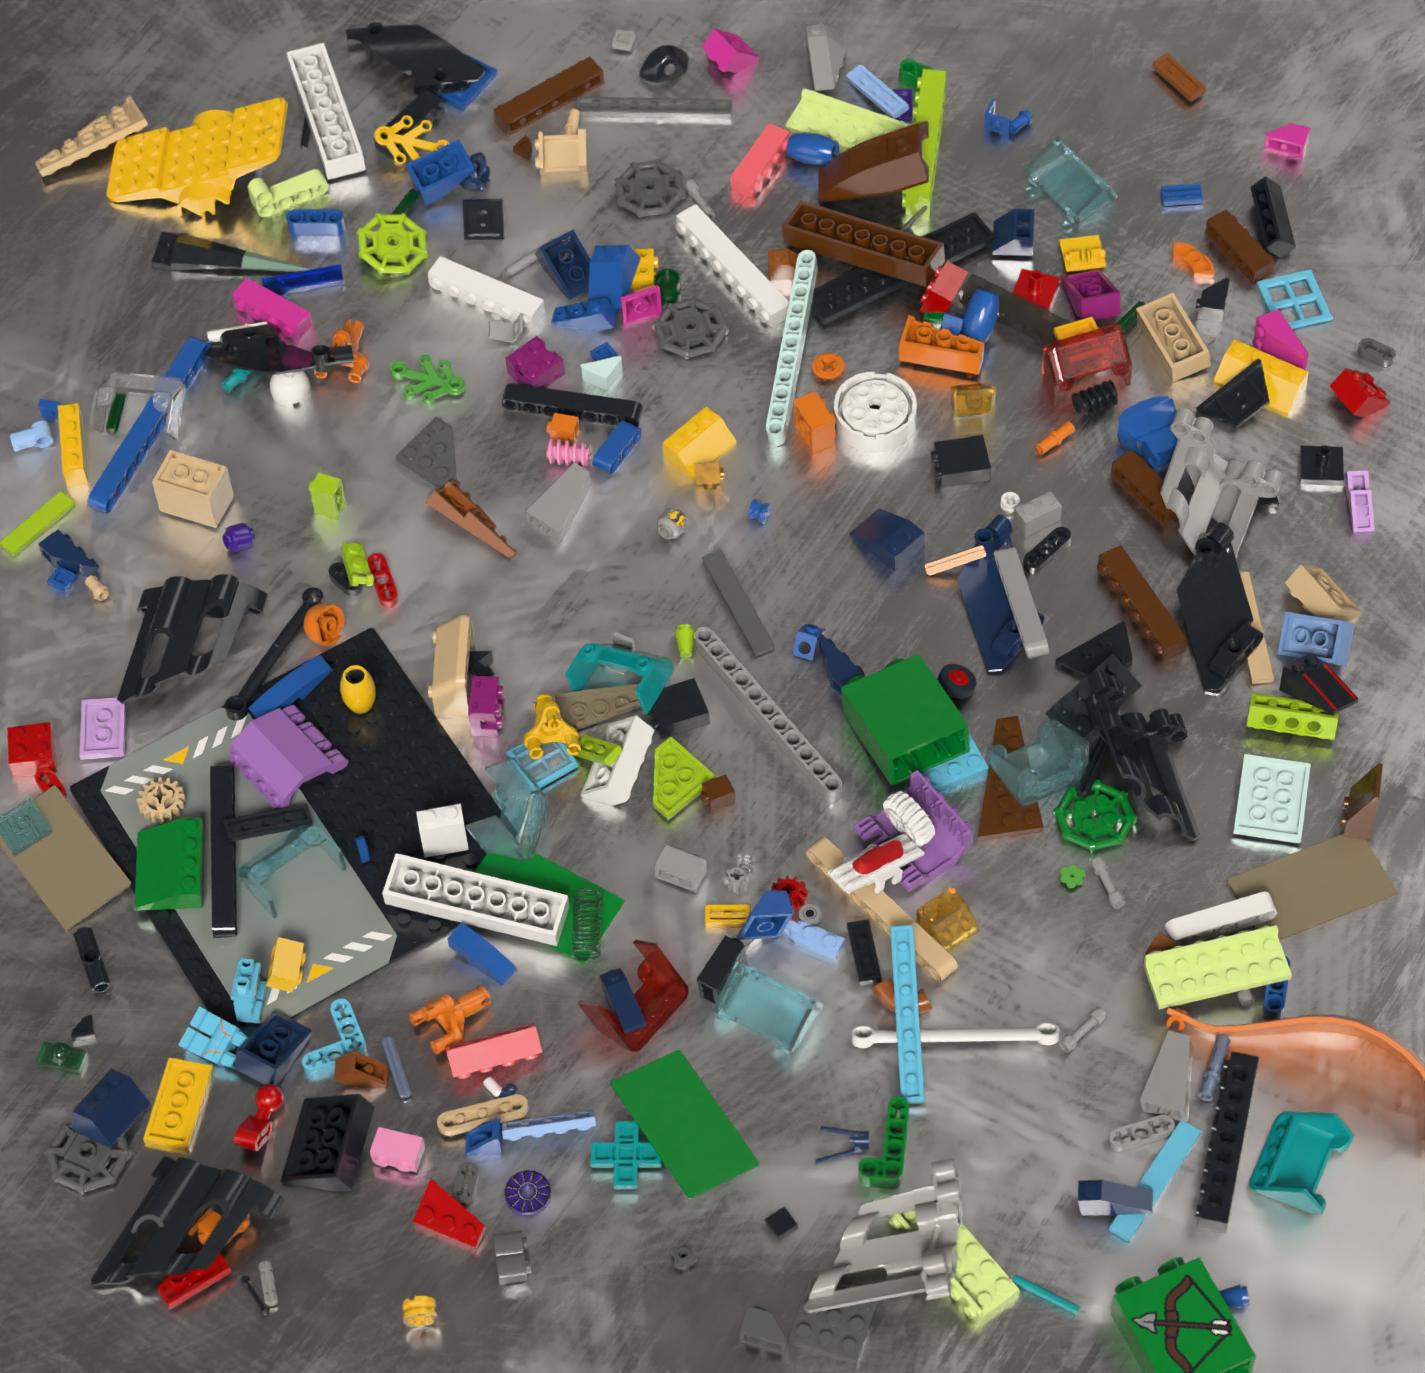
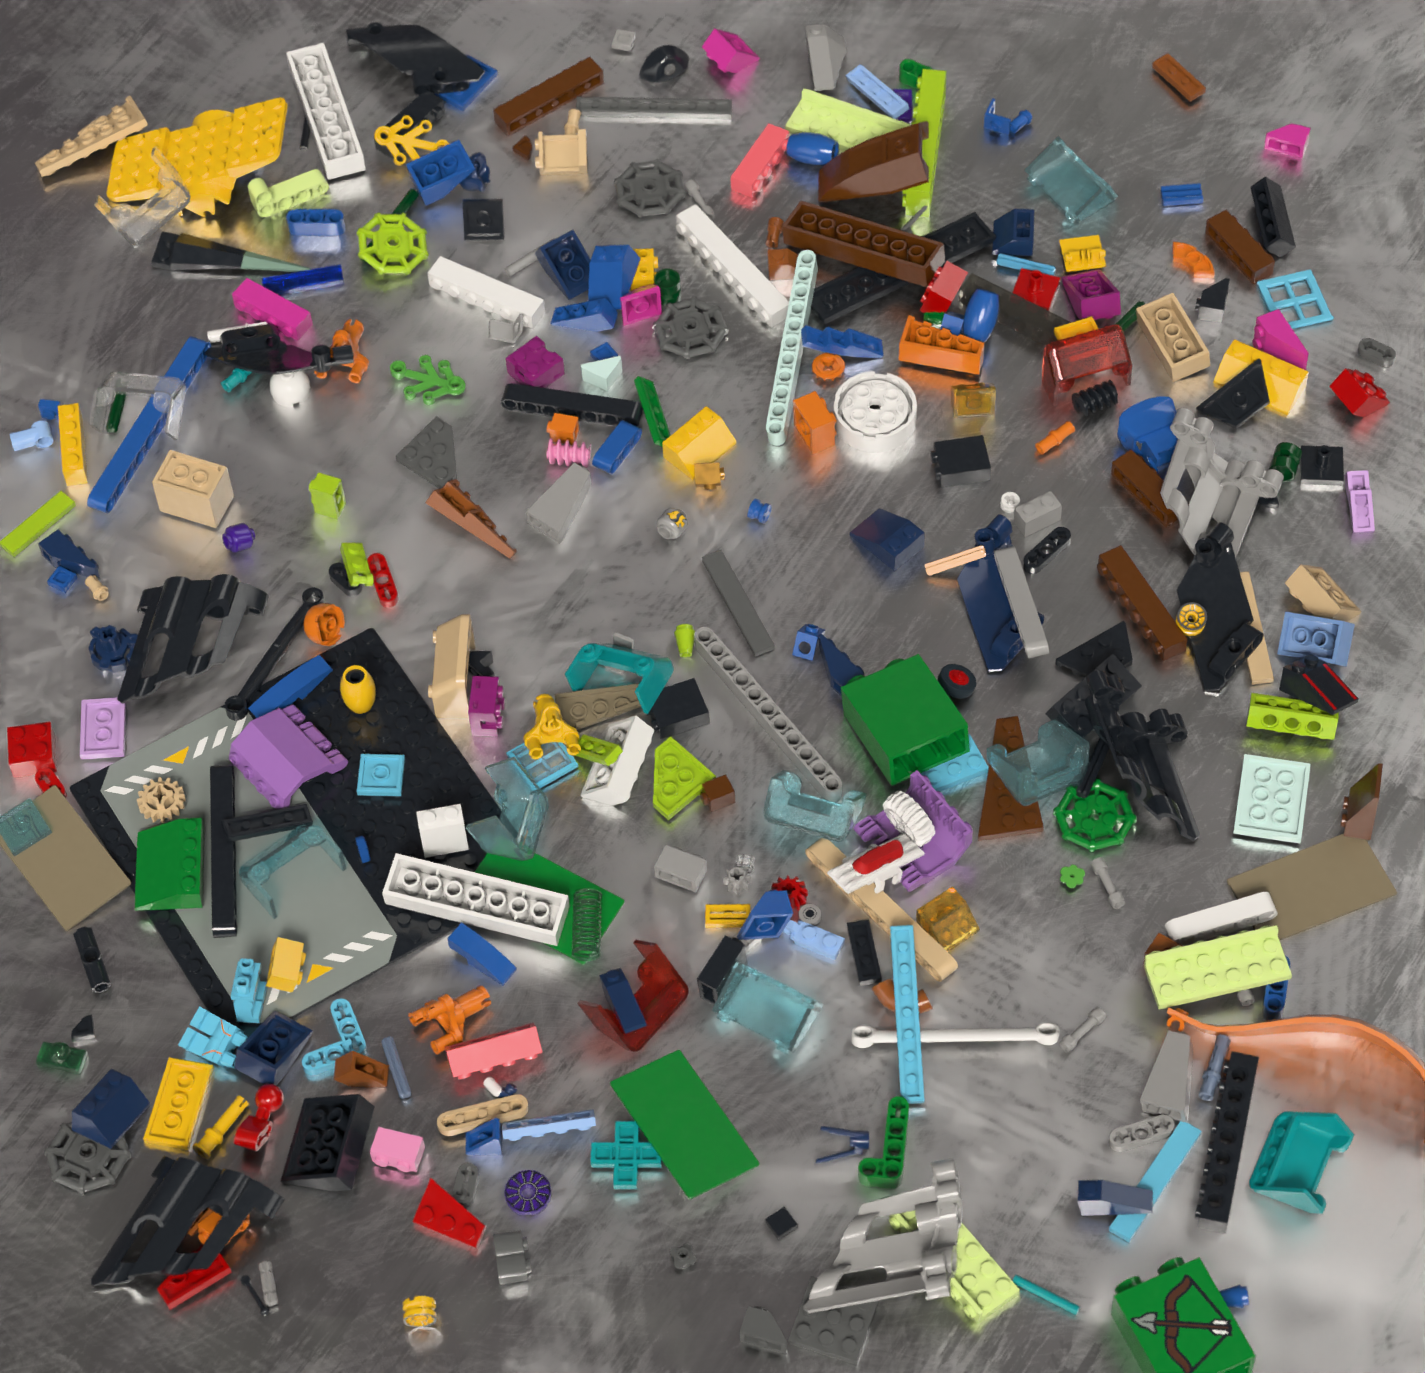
(111, 648): none -> dark blue piece
(155, 212): none -> clear windscreen
(214, 1134): none -> yellow pin
(381, 775): none -> medium azure tile
(652, 410): none -> green tile
(774, 230): none -> dark orange pin
(810, 814): none -> clear light blue windscreen
(842, 343): none -> blue slope
(1018, 263): none -> dark azure axle
(1198, 614): none -> yellow wheel
(1286, 460): none -> dark green wheel

